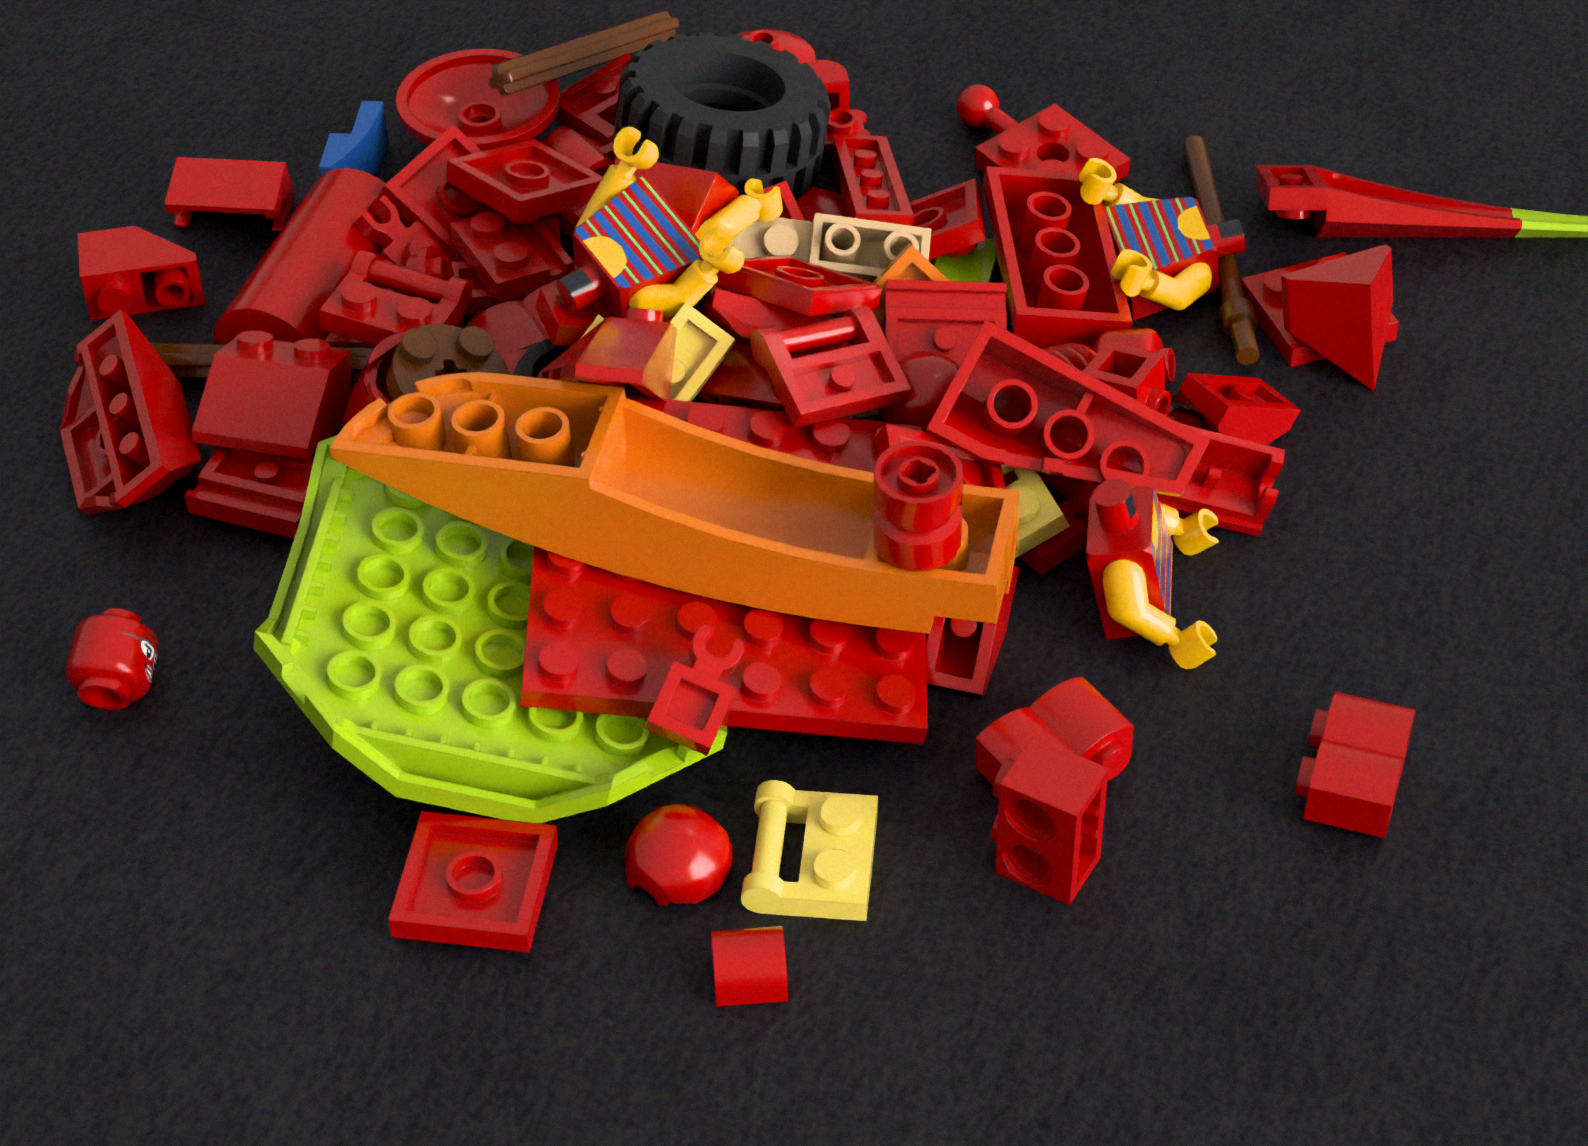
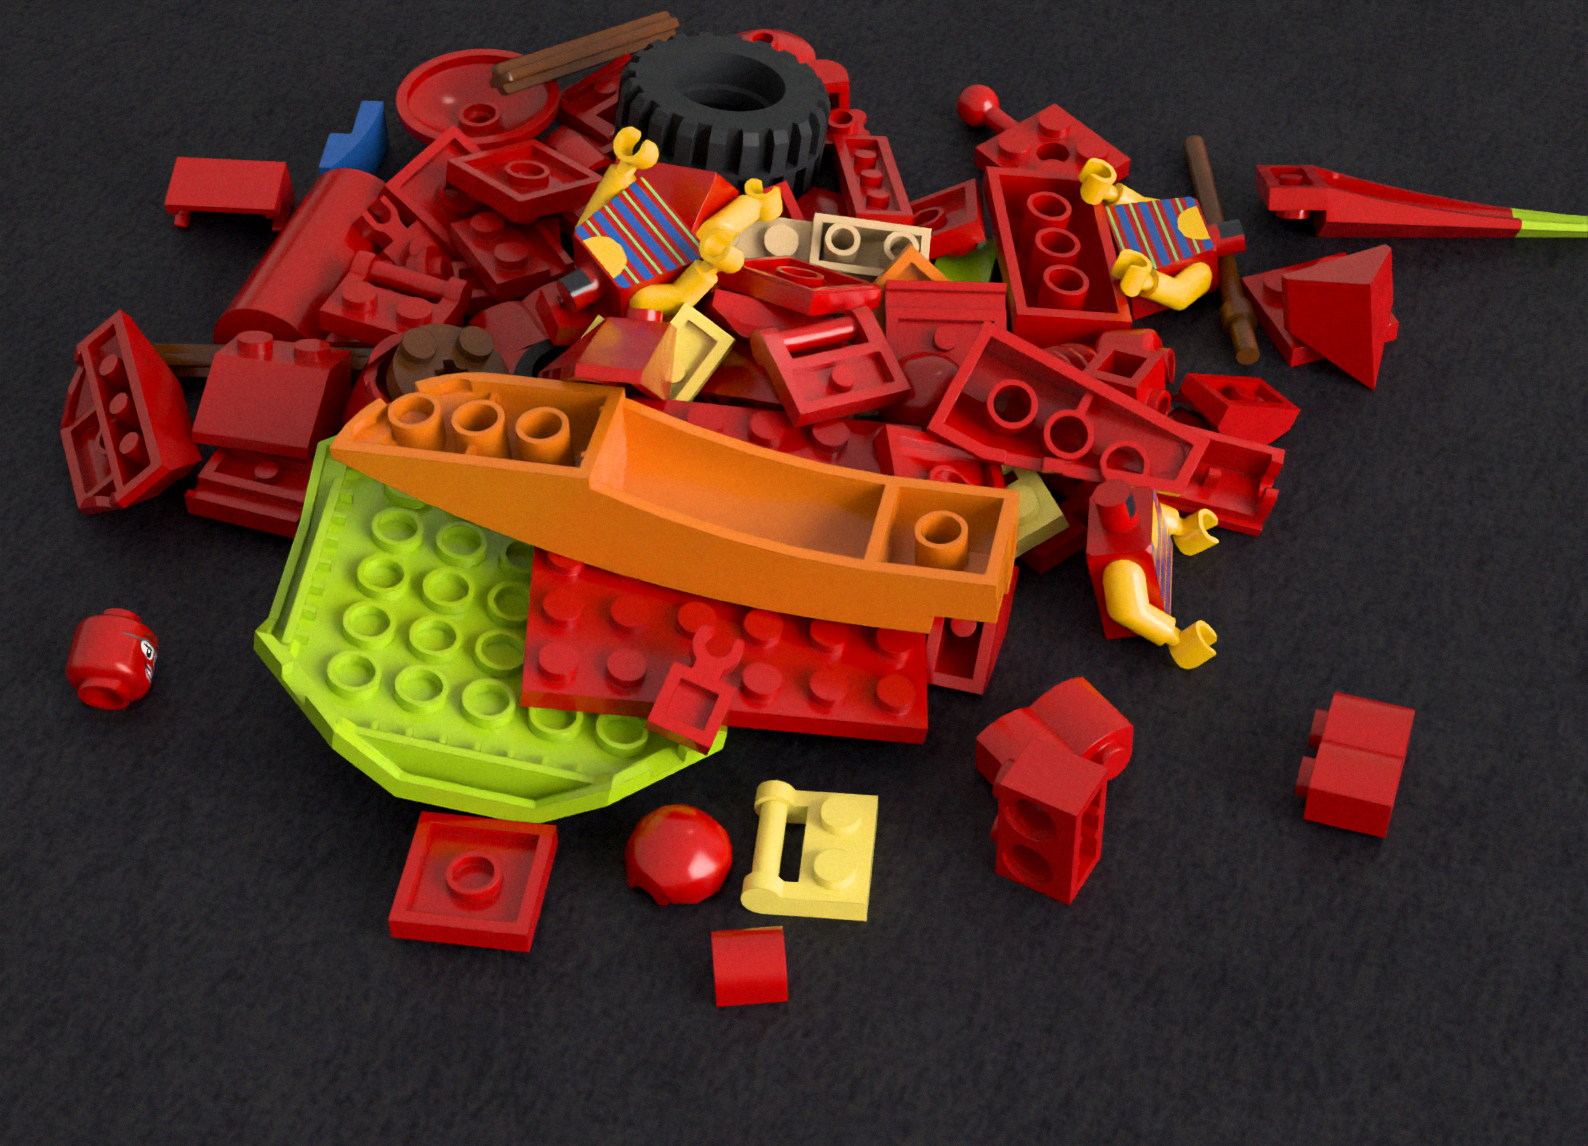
(136, 273): red slope -> none
(917, 505): red wheel -> none

